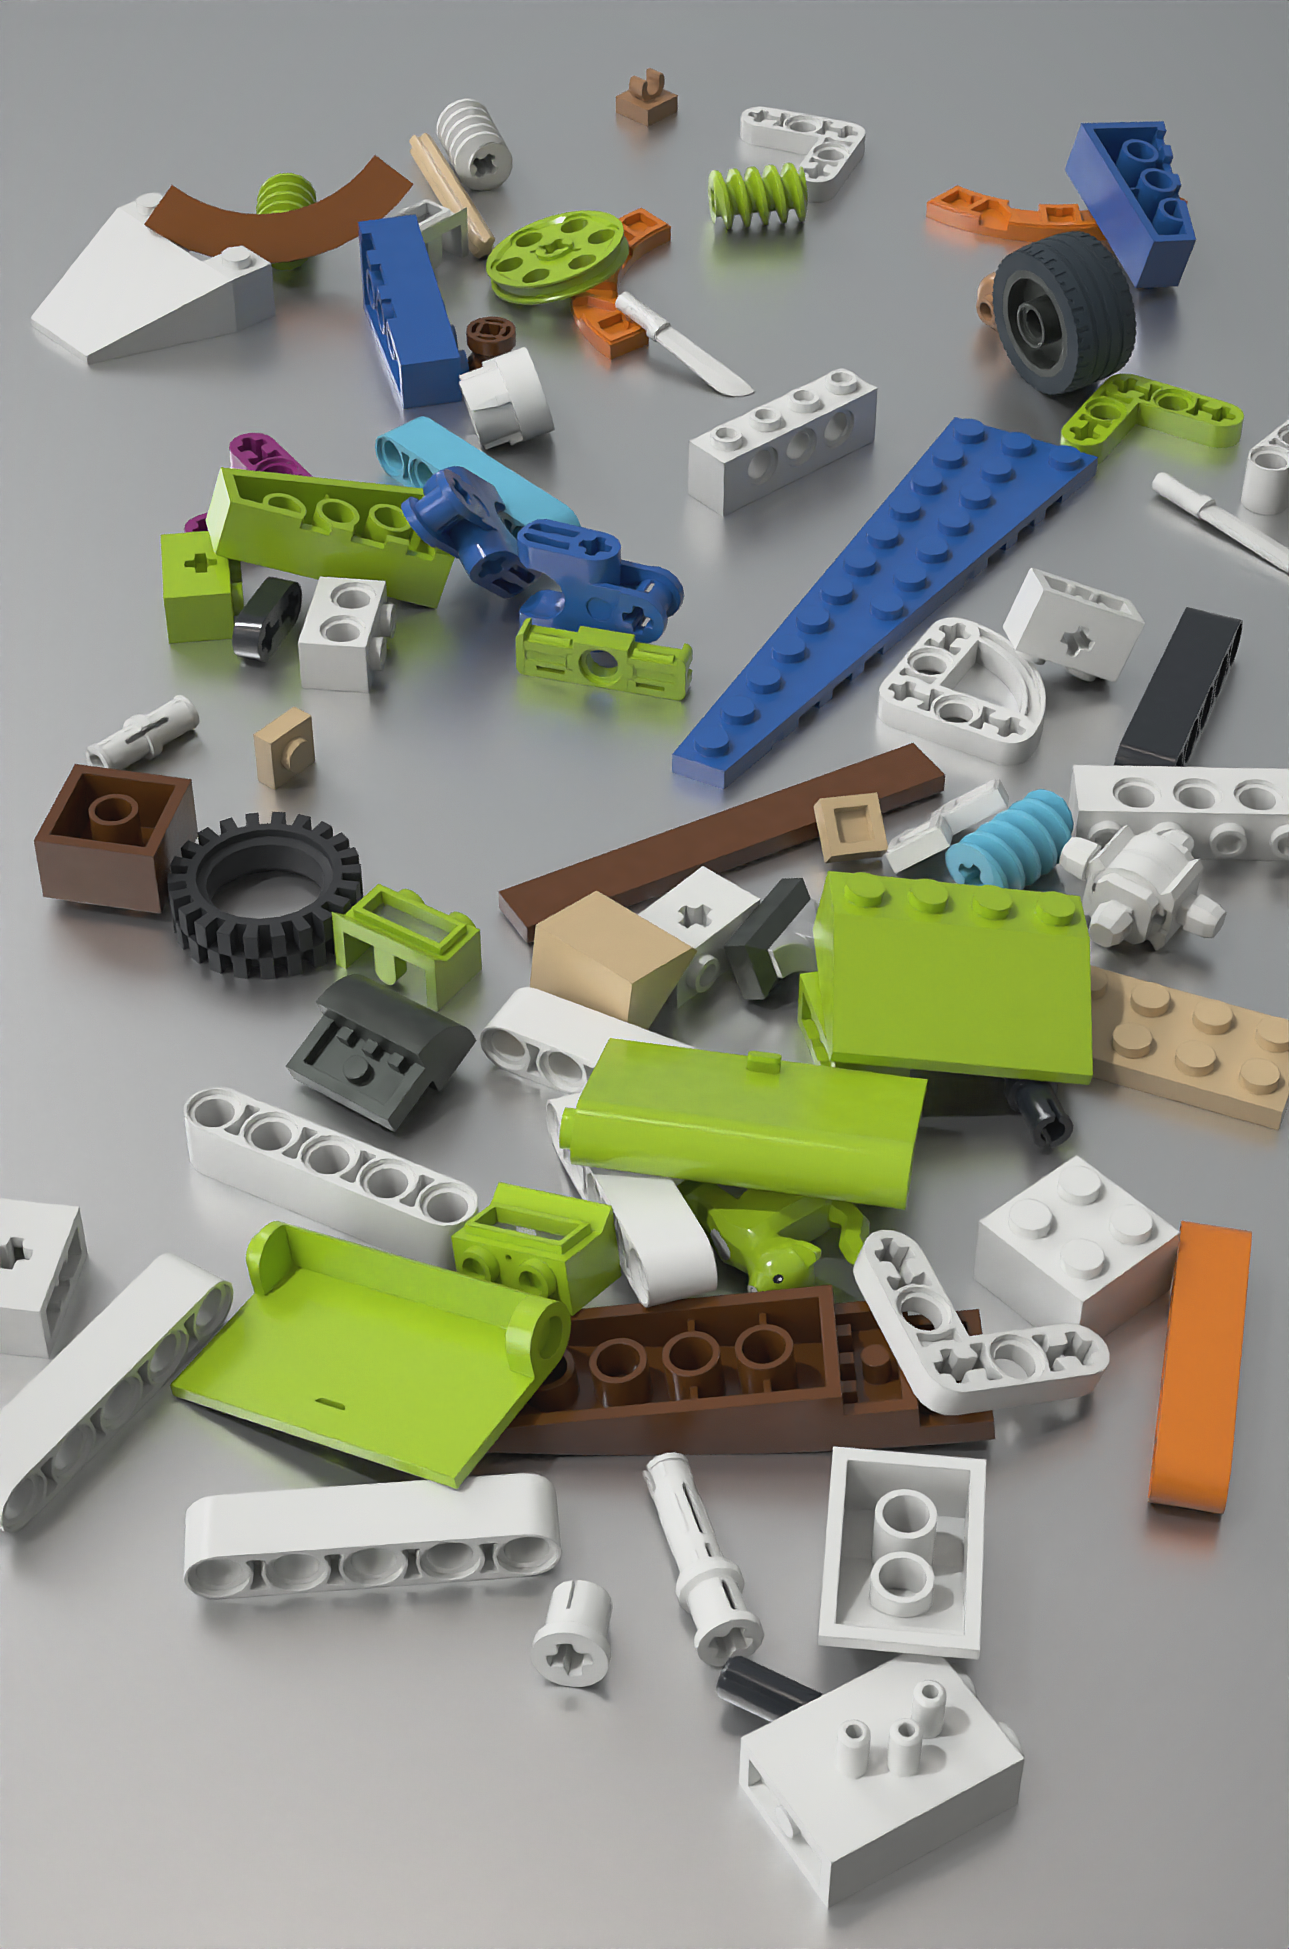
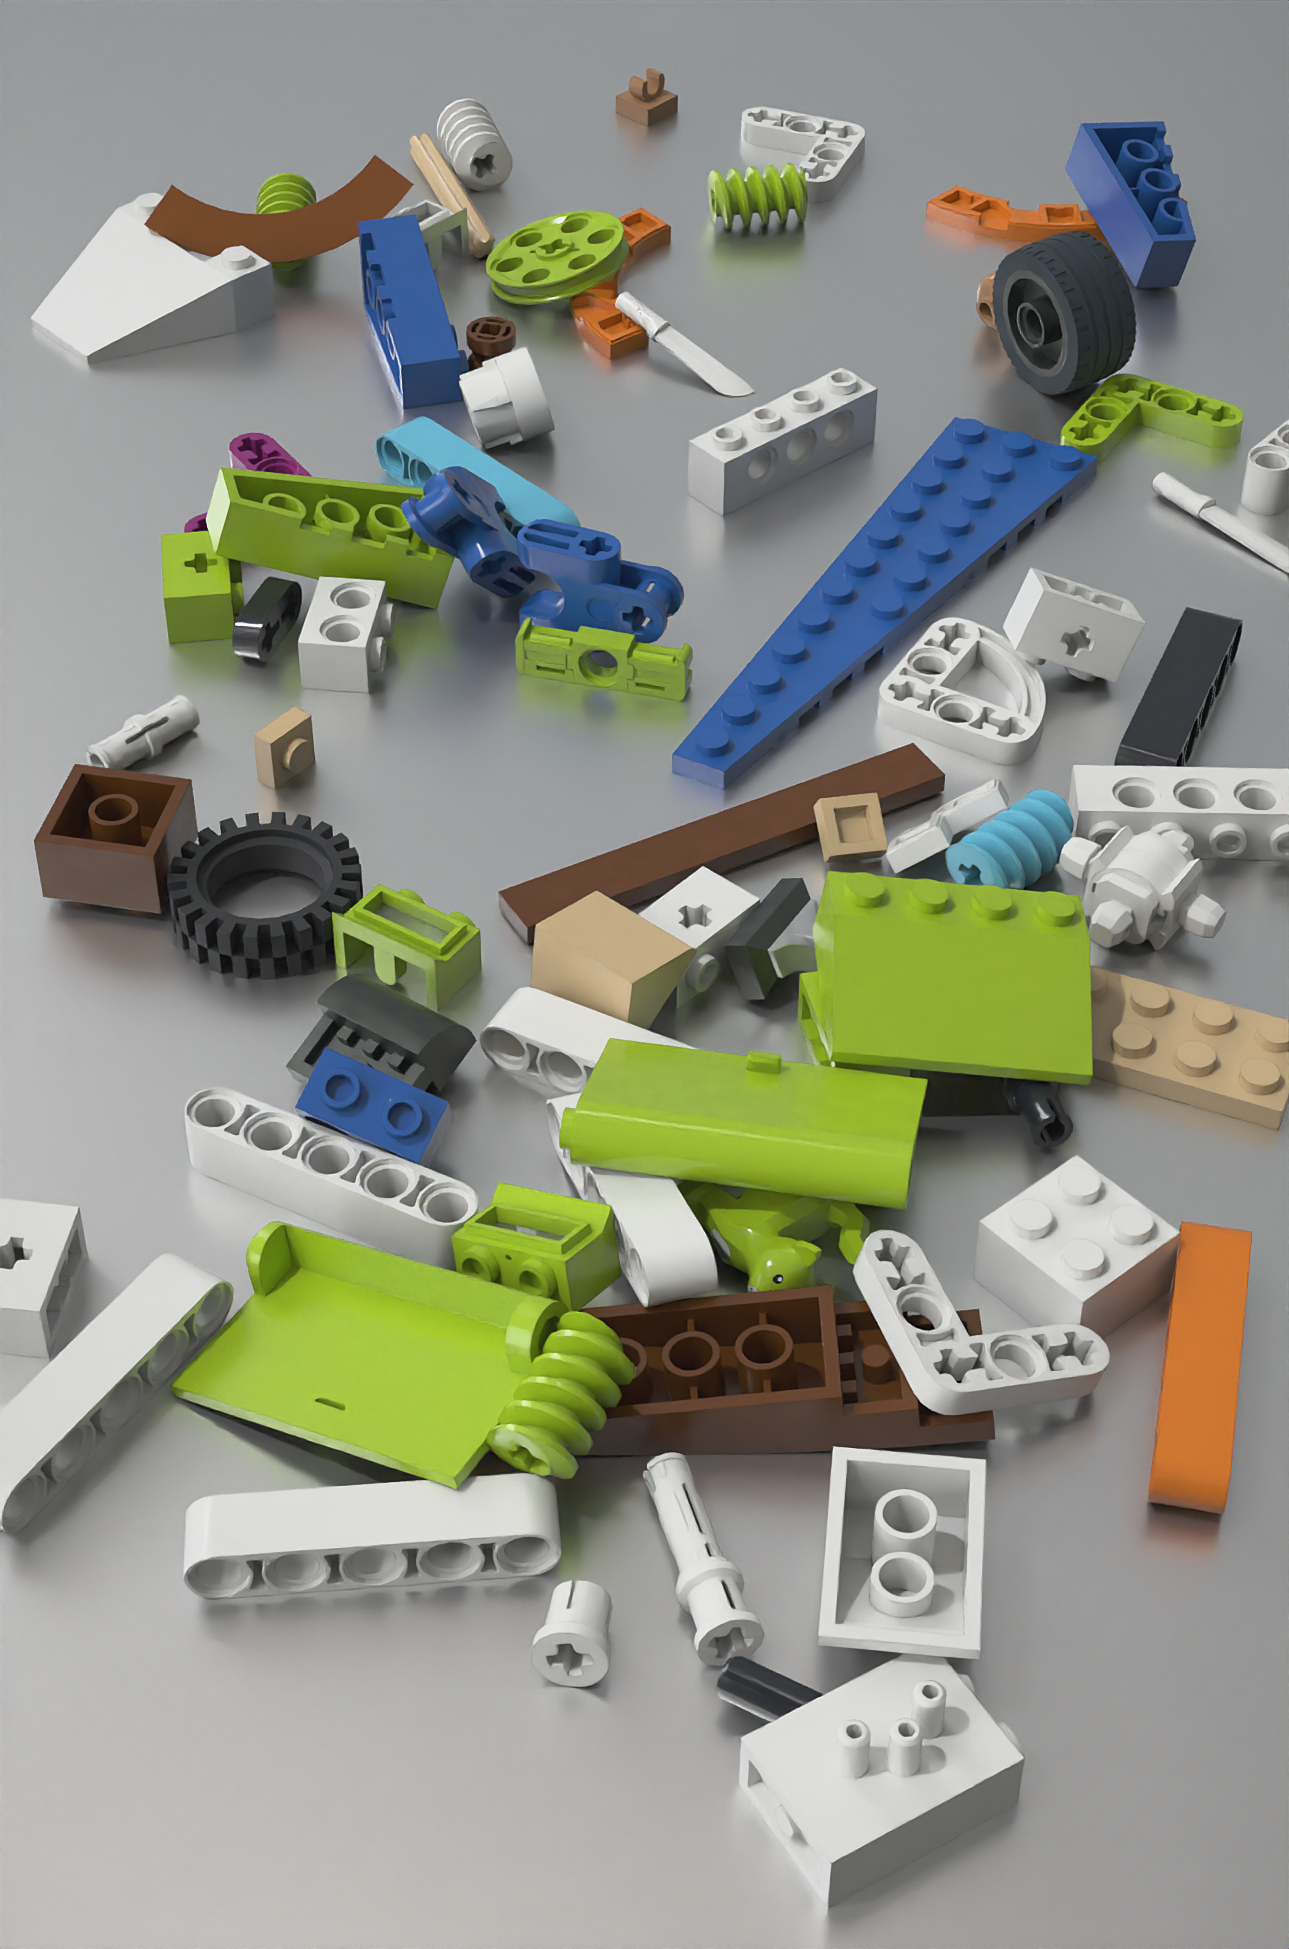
(375, 1108): none -> blue brick
(562, 1398): none -> lime piece

